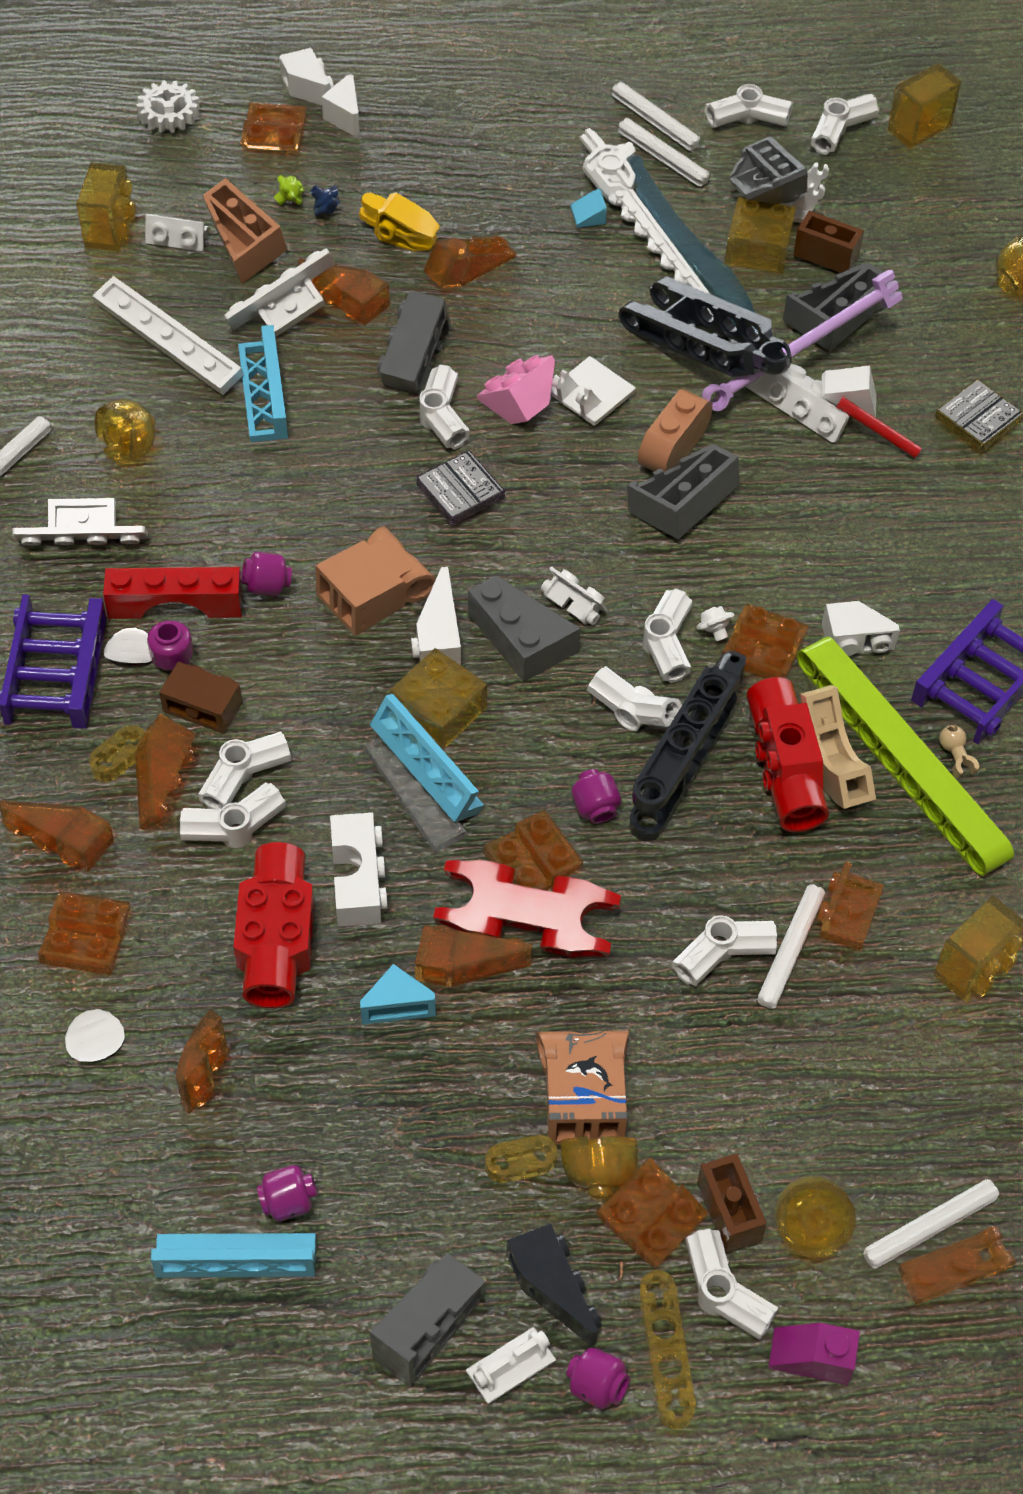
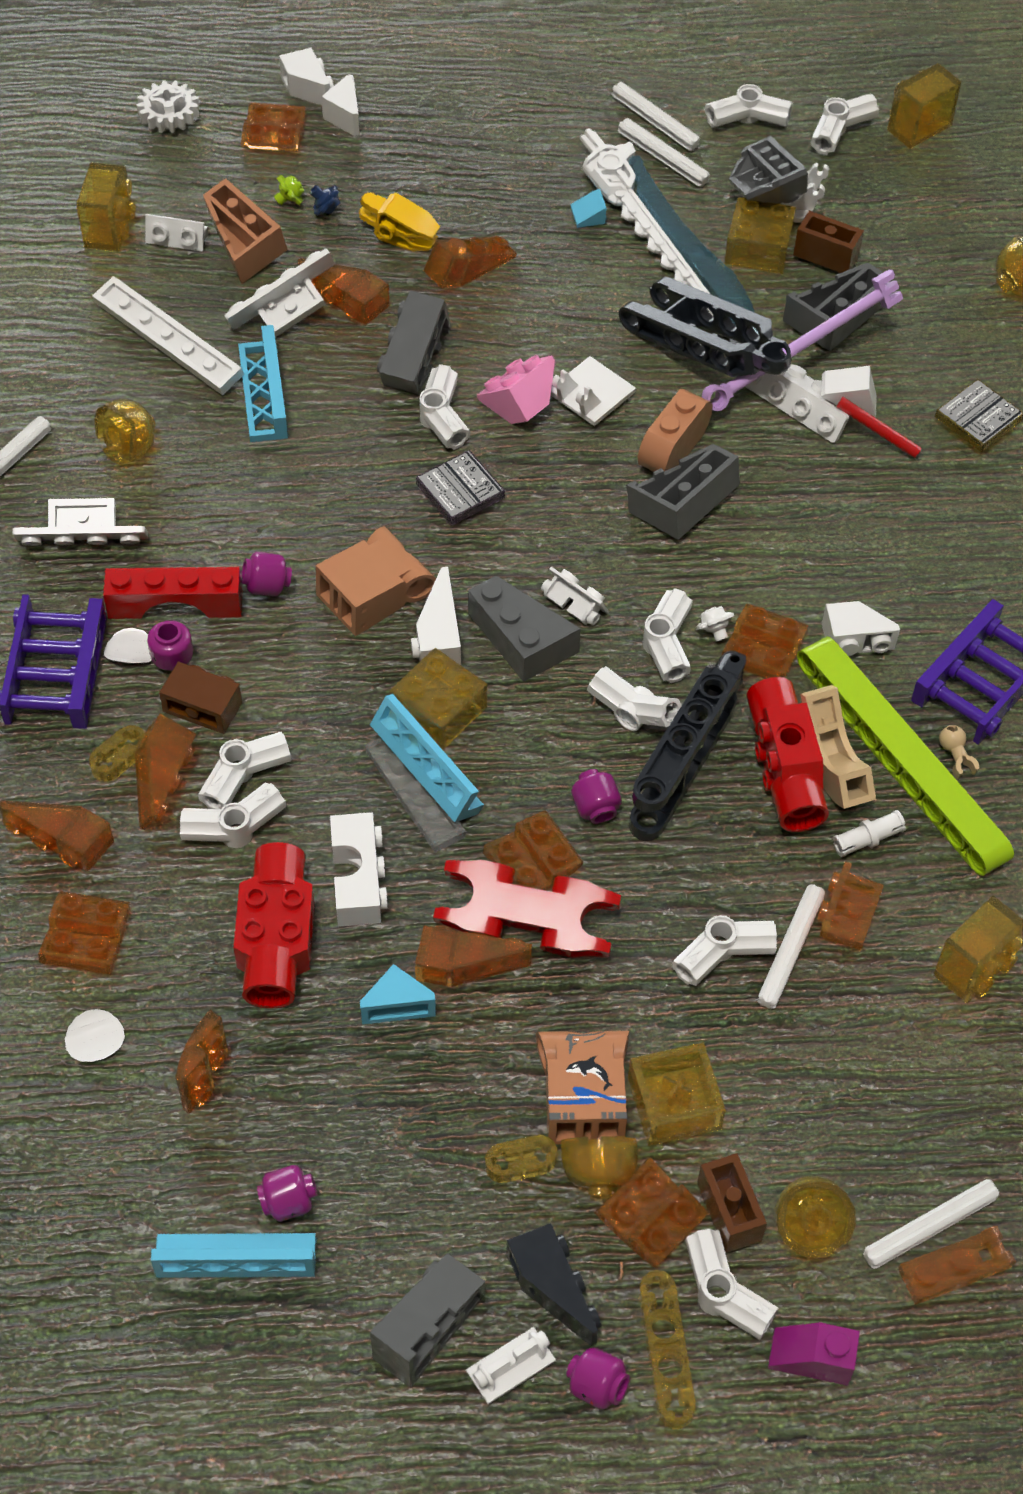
(676, 1093): none -> clear yellow brick
(869, 833): none -> white pin

